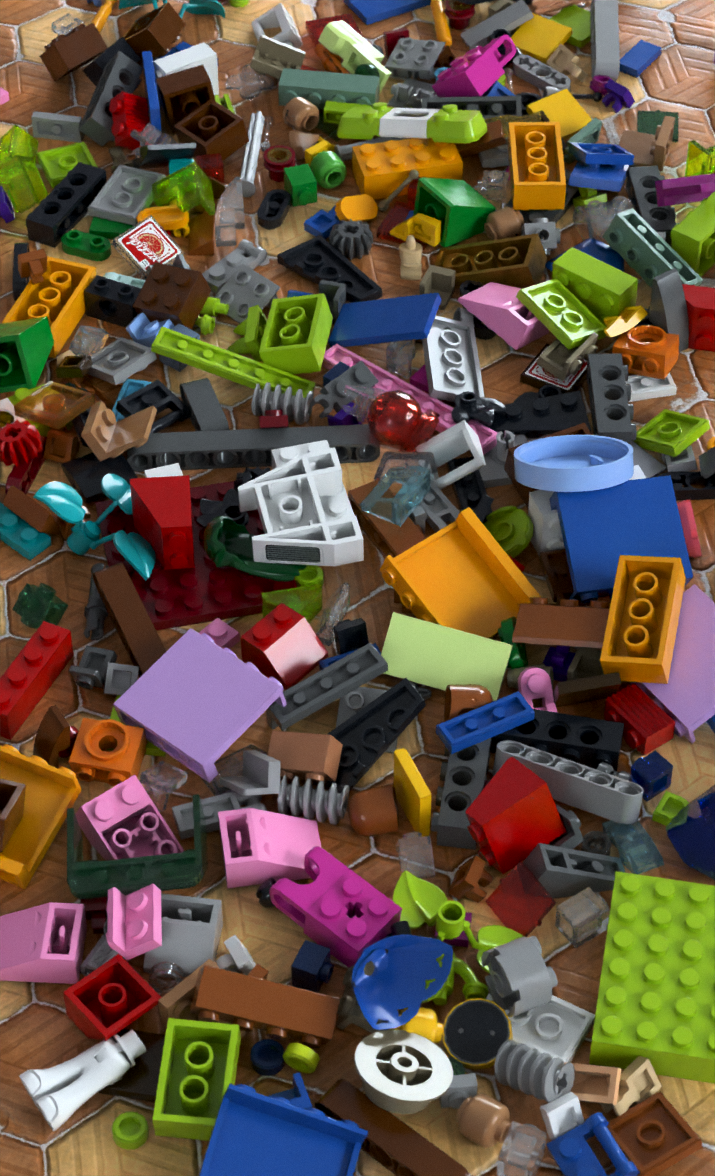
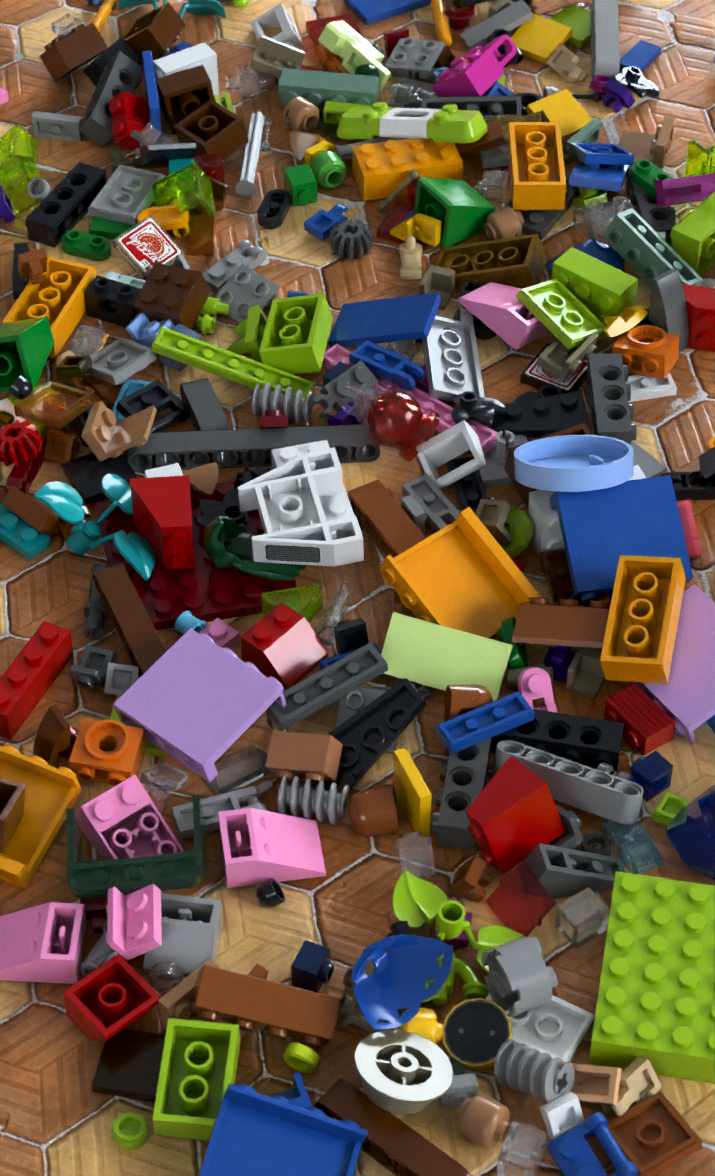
(20, 388): none -> black hinge
(35, 190): none -> light grey hinge
(39, 605): clear green brick -> none
(60, 160): lime tile -> none
(69, 1085): white piece -> none
(187, 621): none -> medium azure axle
(203, 478): none -> medium nougat tile
(229, 214): clear slope -> none
(239, 958): white tile -> none
(259, 776): light grey panel -> none
(267, 1057): dark blue tile -> none
(276, 159): dark red piece -> none
(310, 576): lime tile -> none
(321, 261): black wing -> none
(335, 296): dark grey panel -> none
(337, 907): dark pink brick -> none
(356, 208): light orange tile -> none
(388, 365): none -> blue hinge
(397, 509): clear light blue tile -> none
(405, 459): clear slope -> none
(493, 516): none -> dark tan panel
(530, 69): light grey beam -> none
(548, 229): light grey brick -> none
(586, 689): dark brown tile -> none
(634, 79): none -> plate
(646, 173): none -> green plate
(649, 120): clear green piece -> none
(671, 432): lime tile -> none
(682, 463): light grey plate -> none

